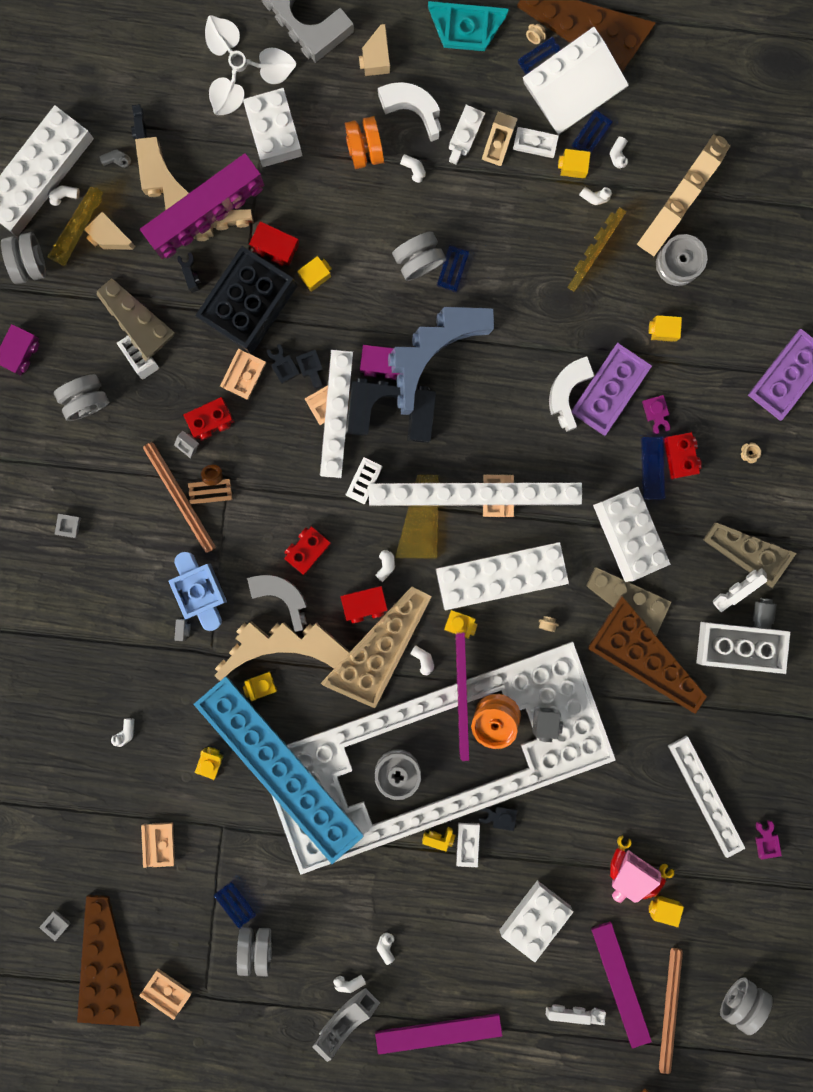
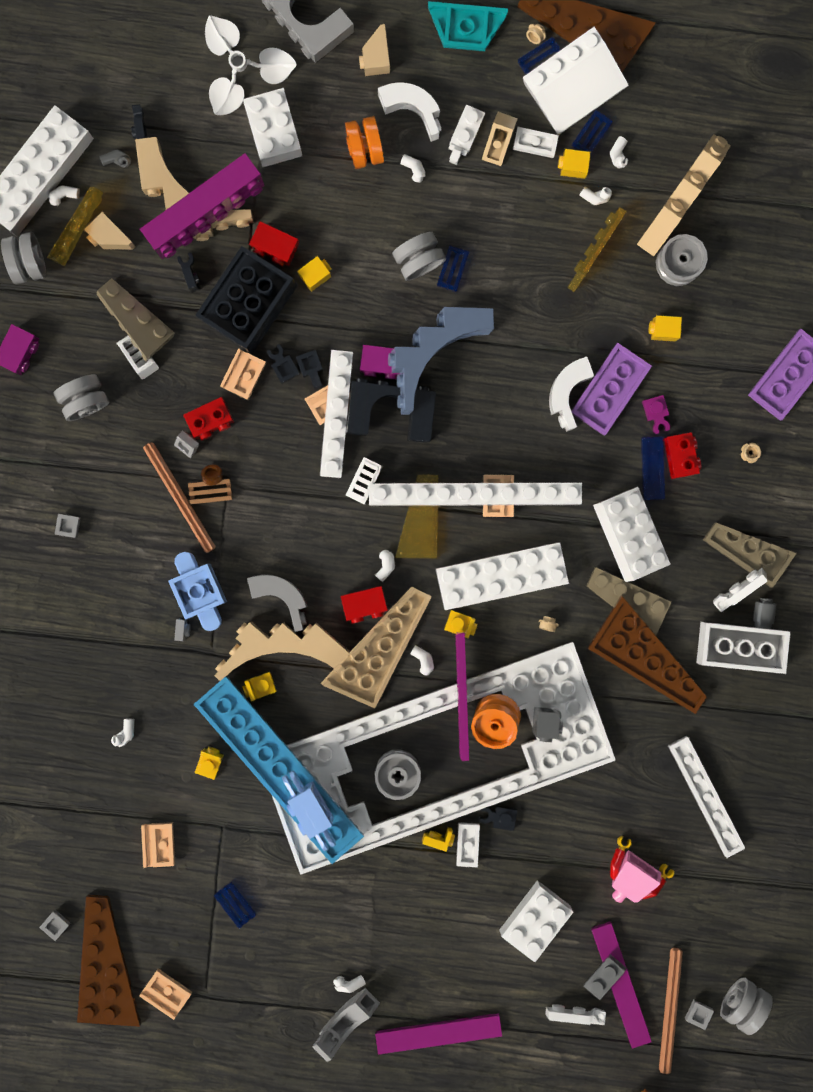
(254, 951): light grey wheel -> none
(307, 550): red brick -> none
(310, 810): none -> light blue brick
(384, 947): white arm -> none
(604, 977): none -> dark grey plate
(666, 911): yellow brick -> none
(699, 1014): none -> light grey plate
(767, 843): magenta plate -> none

